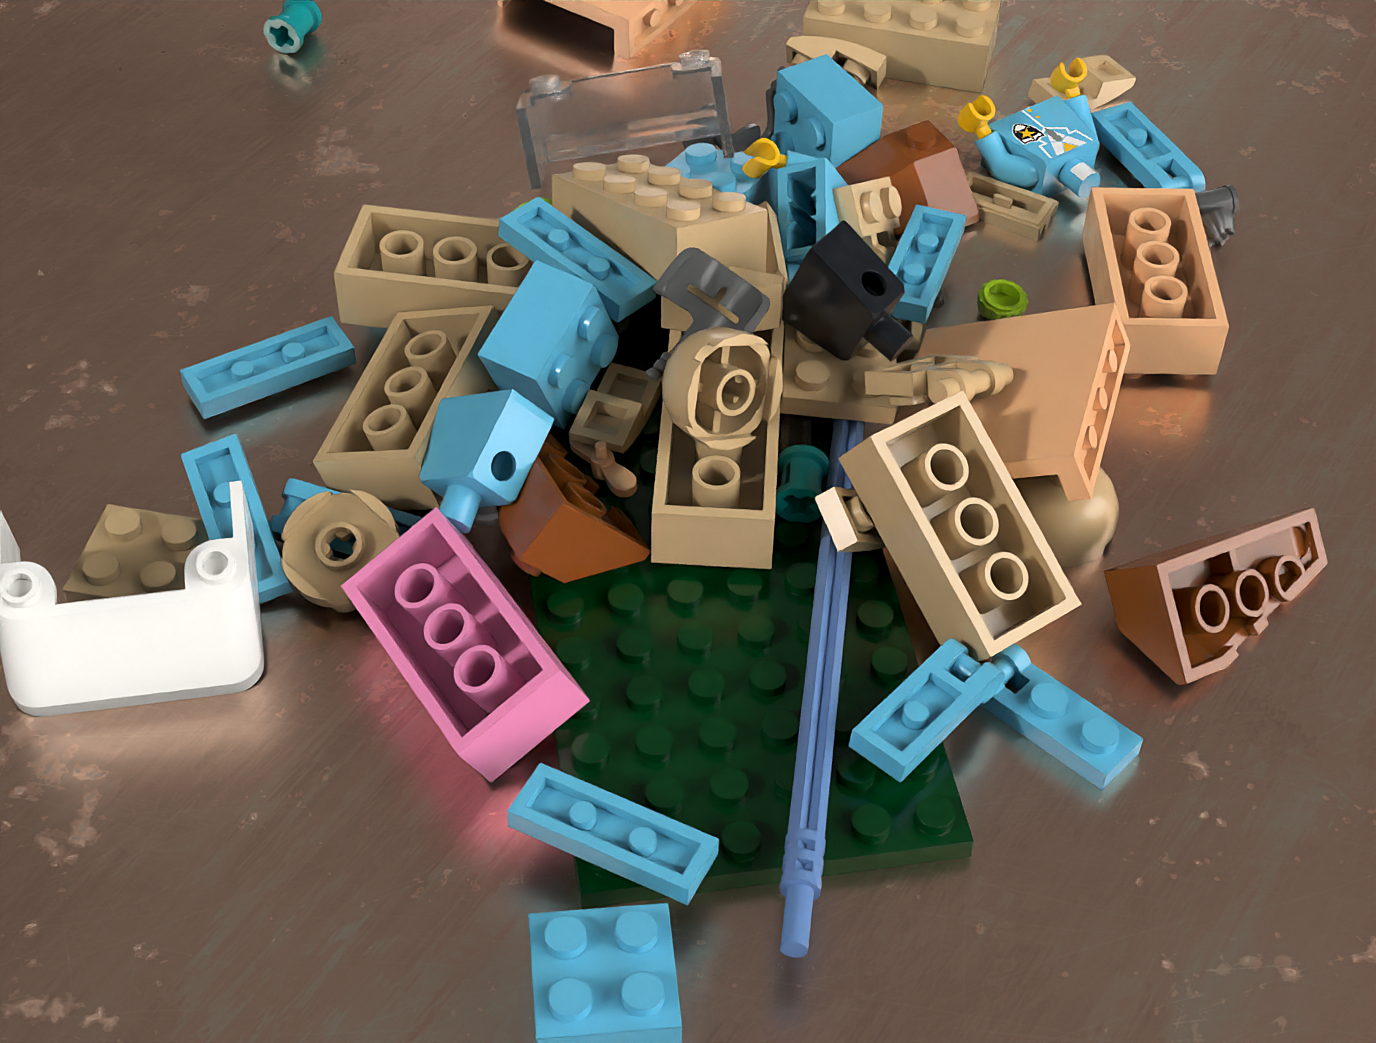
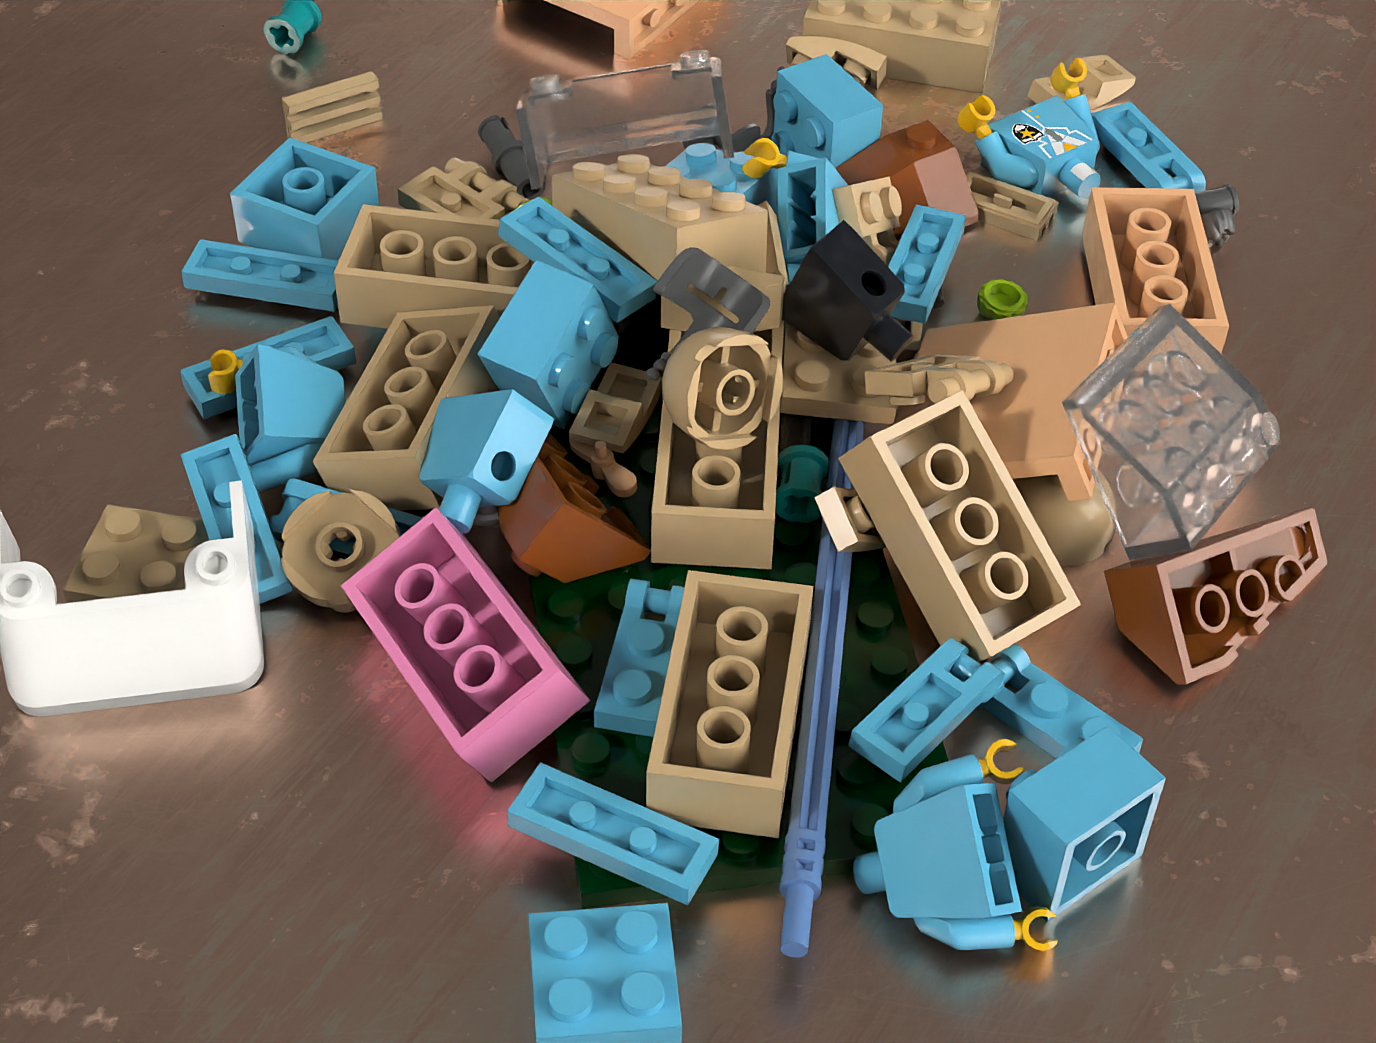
(261, 275): none -> medium azure plate
(282, 408): none -> medium azure torso
(303, 200): none -> medium azure brick
(333, 115): none -> tan tile
(461, 191): none -> tan plate
(508, 155): none -> dark grey pin
(638, 661): none -> medium azure plate
(730, 704): none -> tan brick
(950, 857): none -> medium azure torso
(1079, 819): none -> medium azure brick
(1169, 434): none -> clear slope

